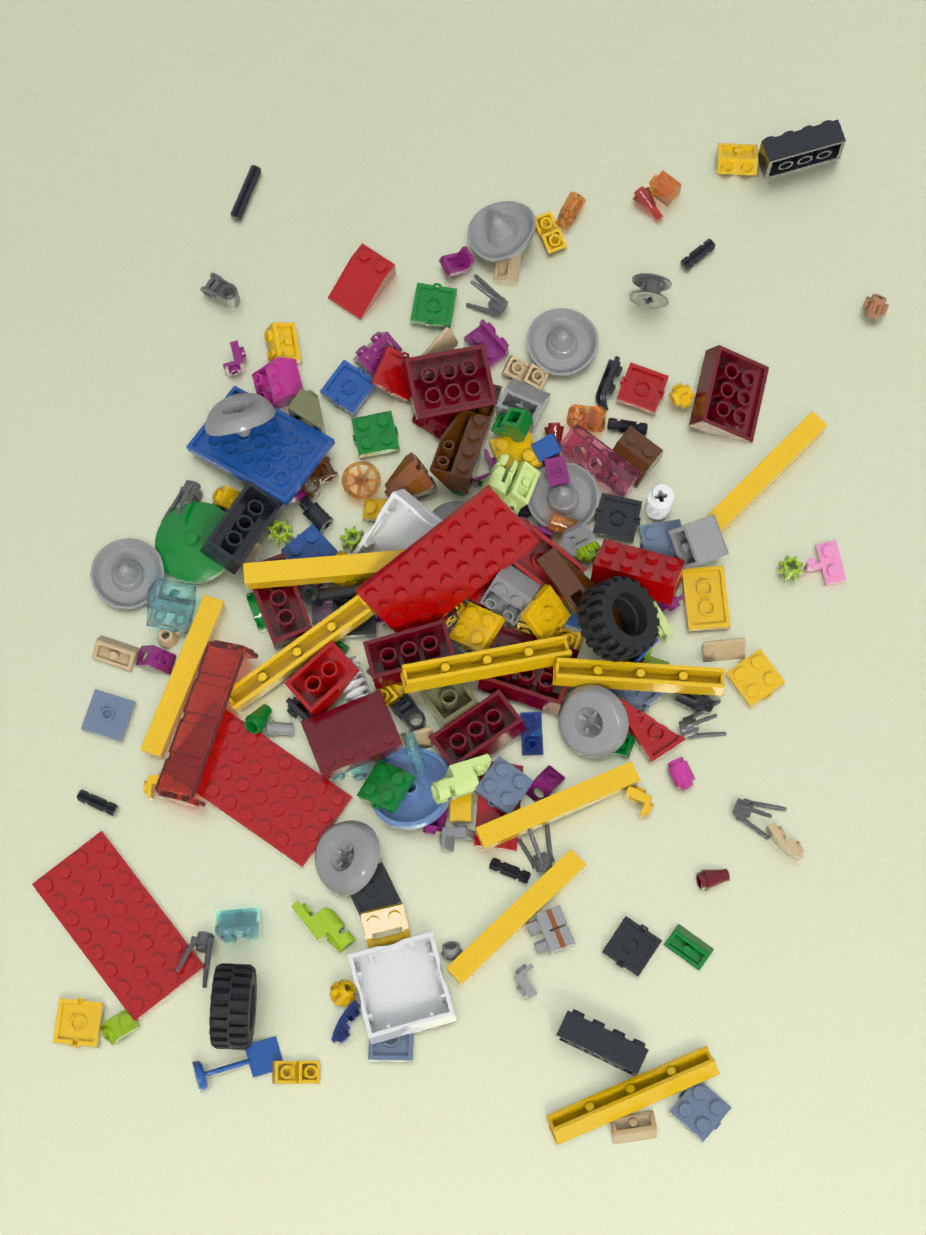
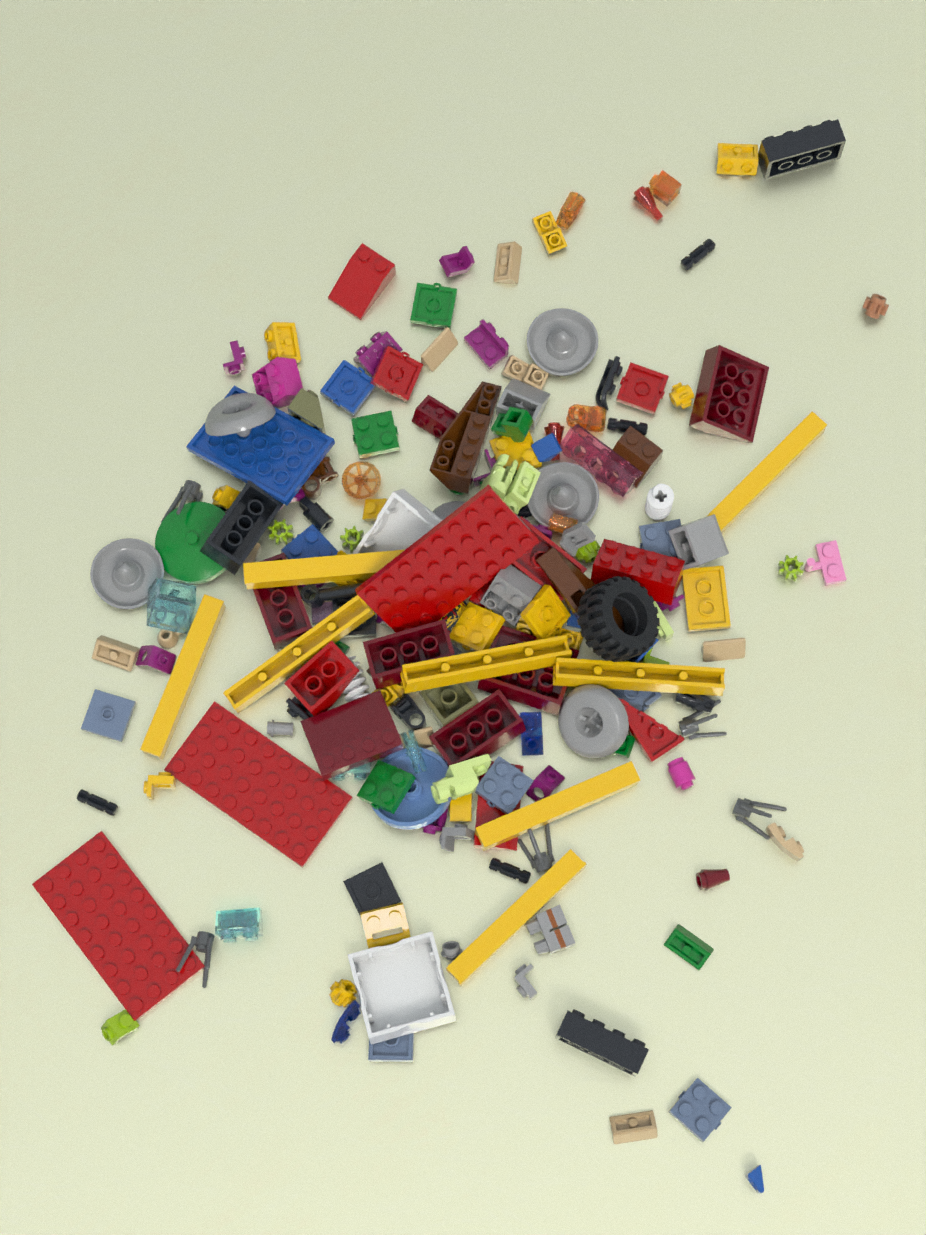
(78, 1022): yellow plate -> none
(201, 722): clear red piece -> none
(218, 289): dark grey piece -> none
(233, 1006): black tyre -> none
(245, 192): black axle -> none
(256, 612): green tile -> none
(257, 720): green cone -> none
(259, 1059): blue piece -> none
(295, 1072): yellow slope -> none
(325, 924): lime plate -> none
(347, 856): light grey hat -> none
(412, 477): dark orange cone -> none
(449, 381): dark red slope -> none
(497, 302): dark grey plant -> none
(501, 230): light grey hat -> none
(556, 471): magenta bracket -> none
(617, 517): black plate -> none
(631, 946): black plate -> none
(632, 1095): yellow tile -> none
(639, 796): yellow bracket -> none
(649, 294): piece -> none
(755, 678): yellow plate -> none
(756, 1179): none -> blue slope

